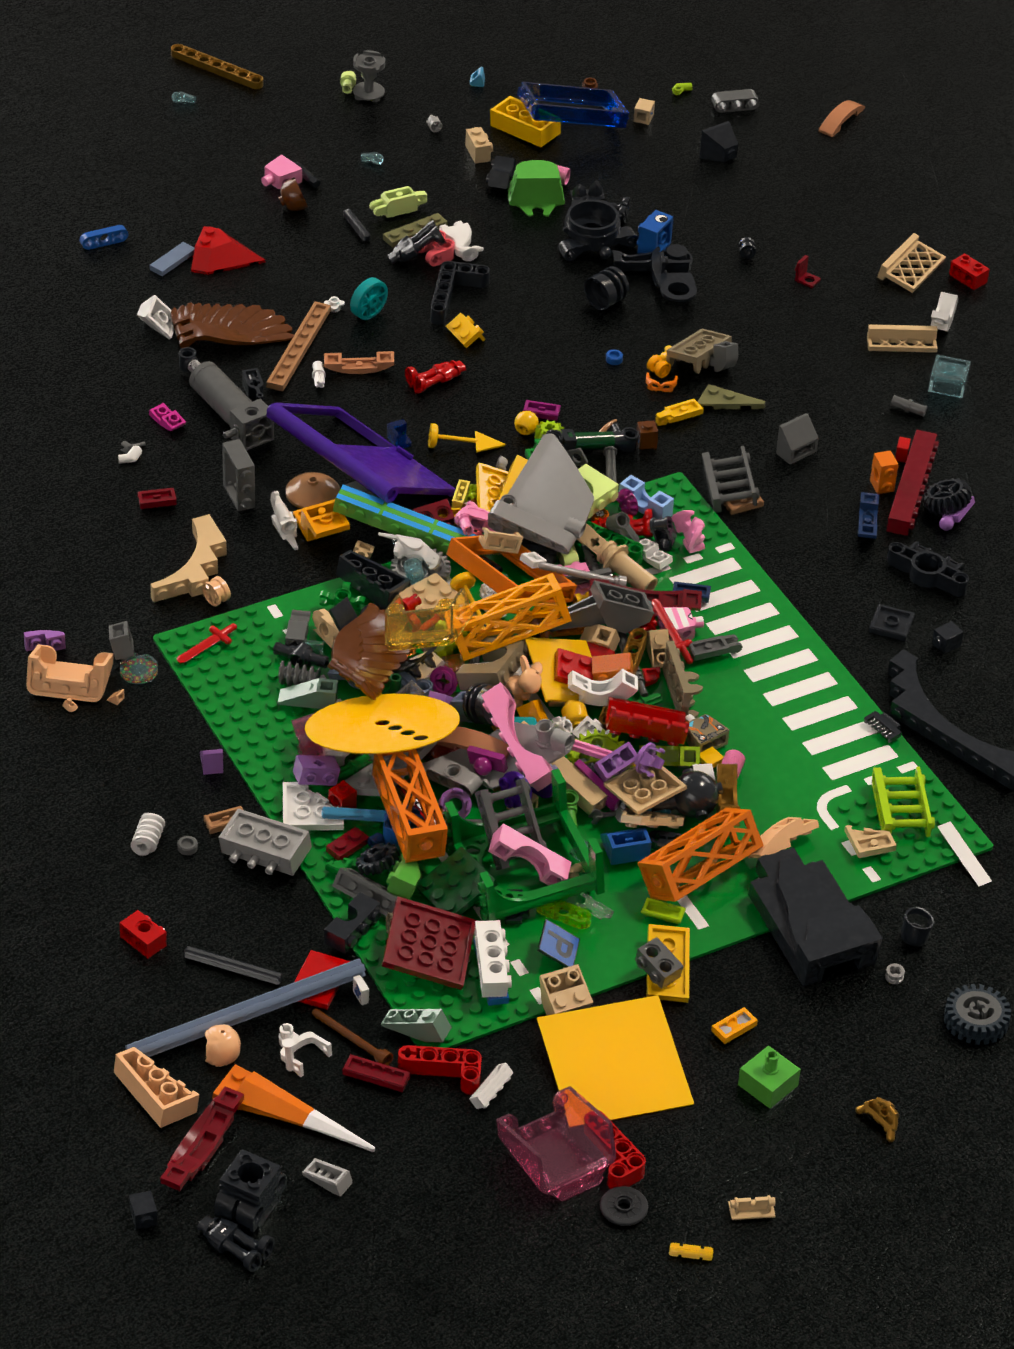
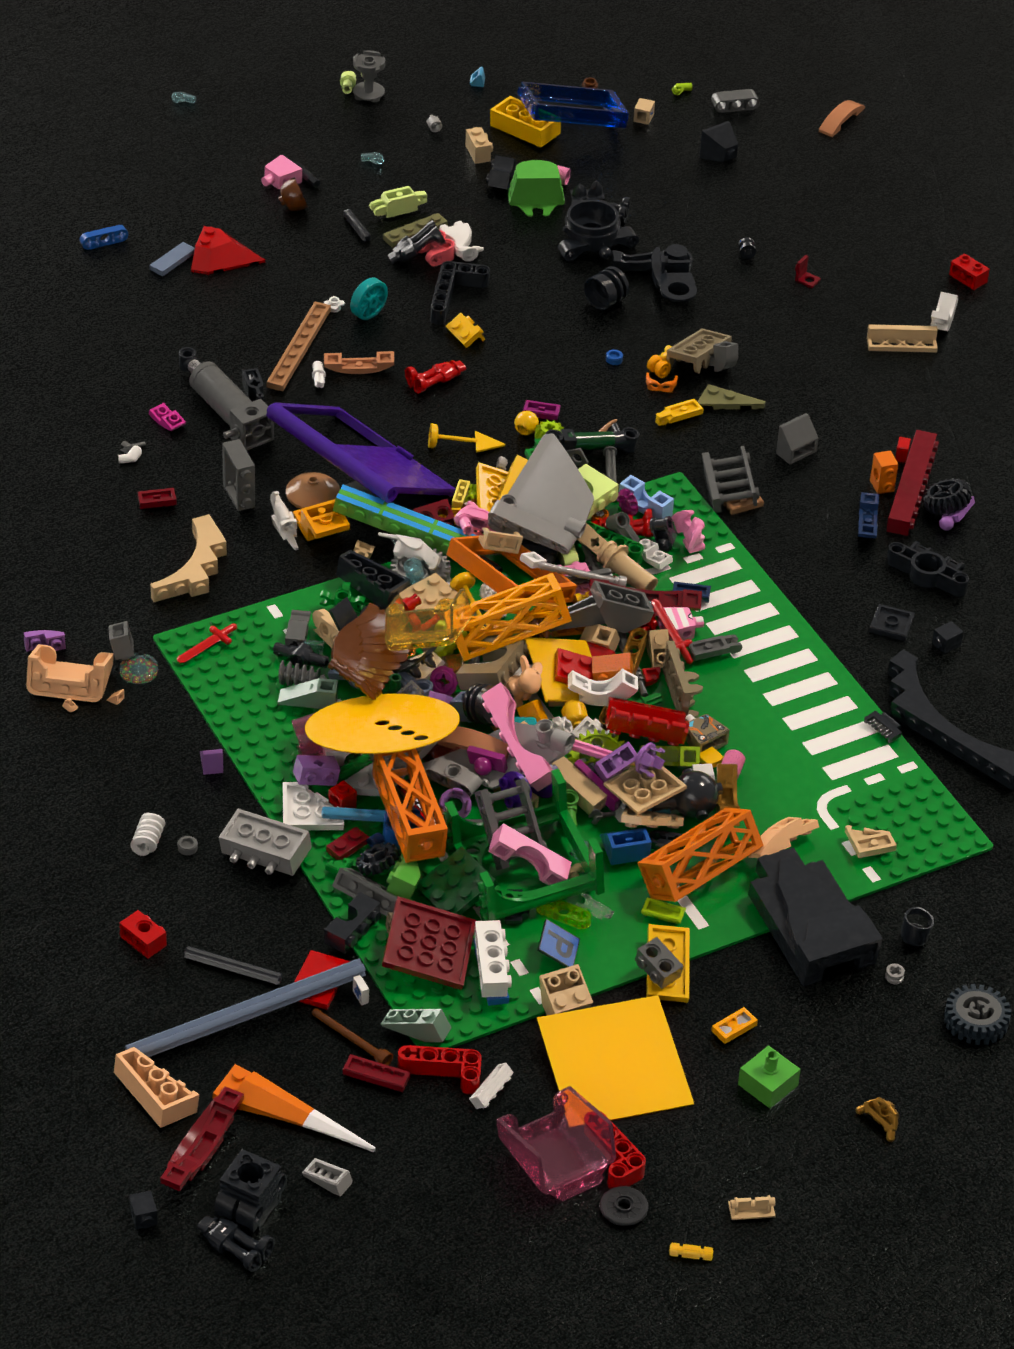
(157, 316): white slope -> none
(209, 62): pearl gold beam -> none
(216, 591): light nougat wheel -> none
(222, 1045): light nougat piece -> none
(224, 816): medium nougat tile -> none
(228, 324): reddish brown animal -> none
(291, 1042): white piece -> none
(397, 433): clear blue panel -> none
(647, 434): reddish brown brick -> none
(655, 232): blue brick -> none
(885, 809): lime fence -> none
(901, 257): tan fence -> none
(909, 405): dark grey pin -> none
(949, 376): clear light blue container -> none
(964, 853): white sticker -> none

